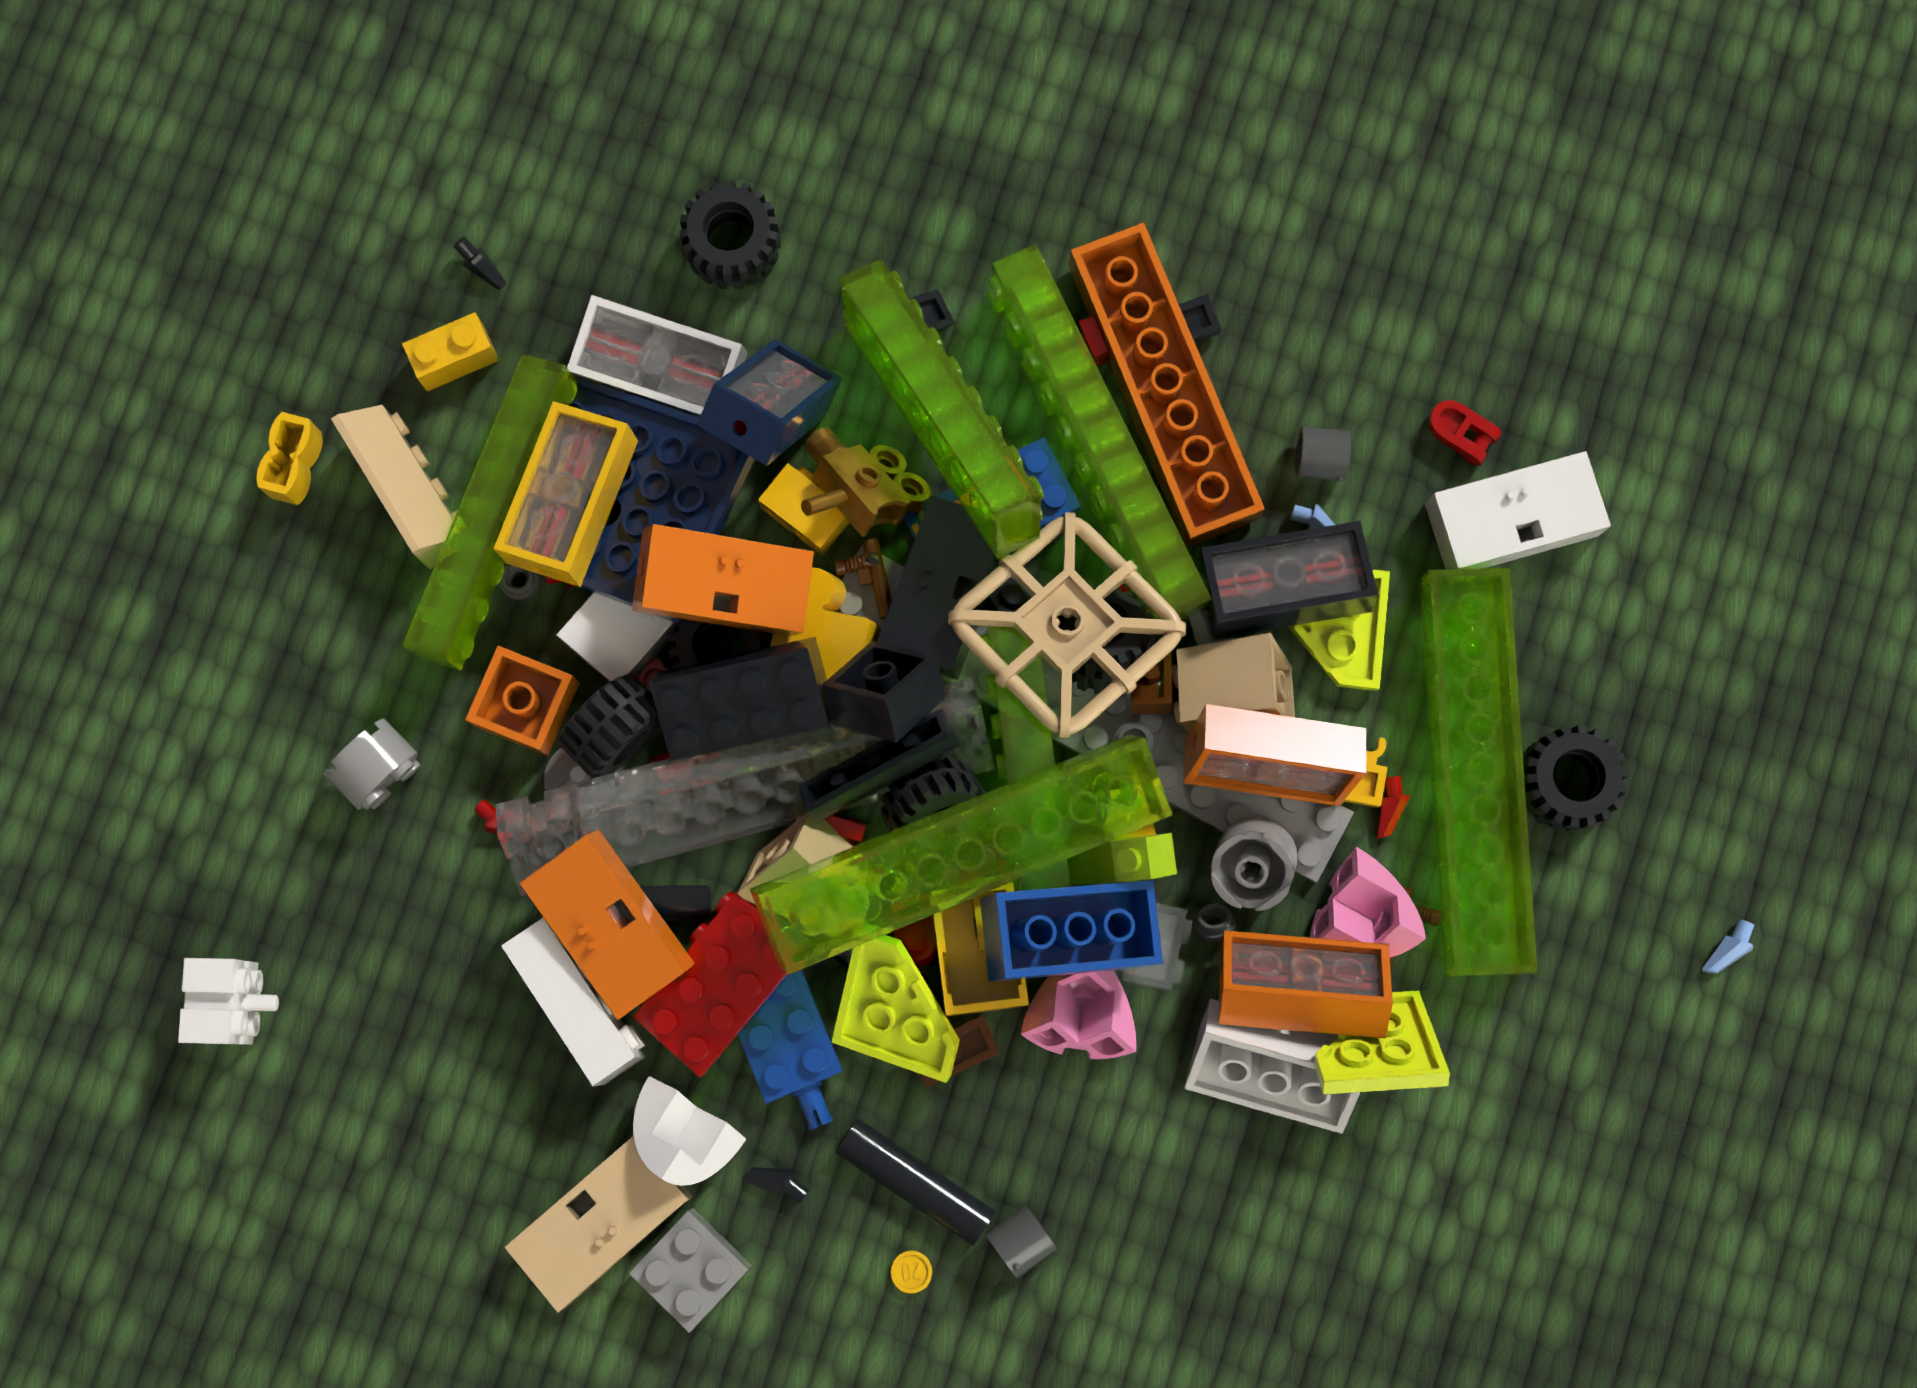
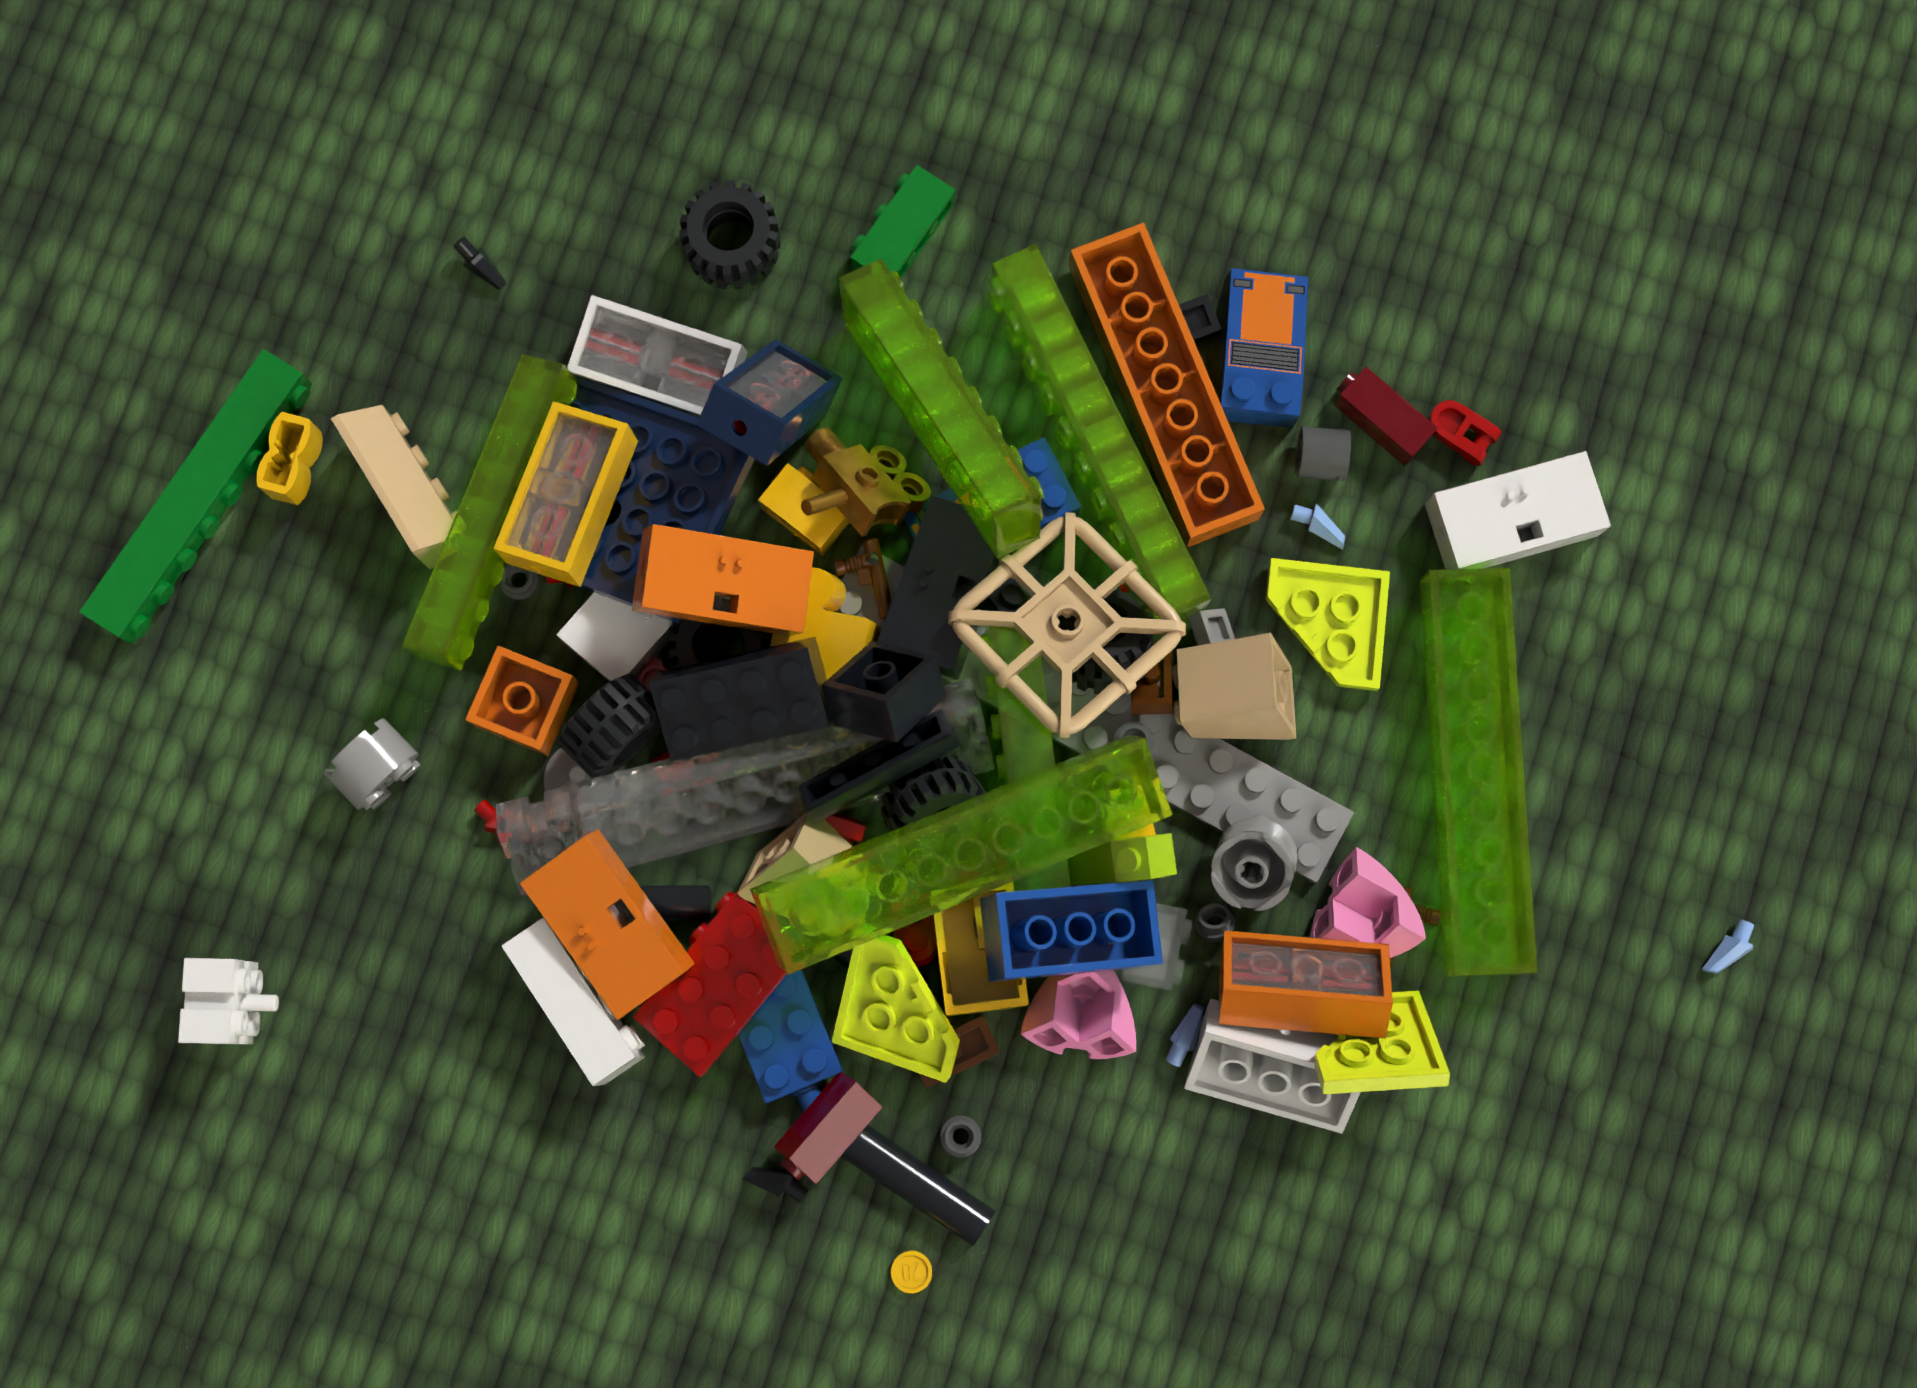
(195, 499): none -> green brick
(450, 352): yellow brick -> none
(595, 1226): tan brick -> none
(679, 1138): white brick -> none
(690, 1269): light grey brick -> none
(826, 1128): none -> brick
(905, 223): none -> green brick
(934, 310): black plate -> none
(951, 1146): none -> dark grey plate
(1021, 1241): dark grey piece -> none
(1093, 339): red plate -> none
(1186, 1035): none -> light blue bar
(1263, 348): none -> slope
(1274, 755): brick -> none
(1288, 579): brick -> none
(1371, 786): yellow plate -> none
(1384, 415): none -> dark red brick
(1391, 806): red bar -> none
(1604, 774): black tyre -> none

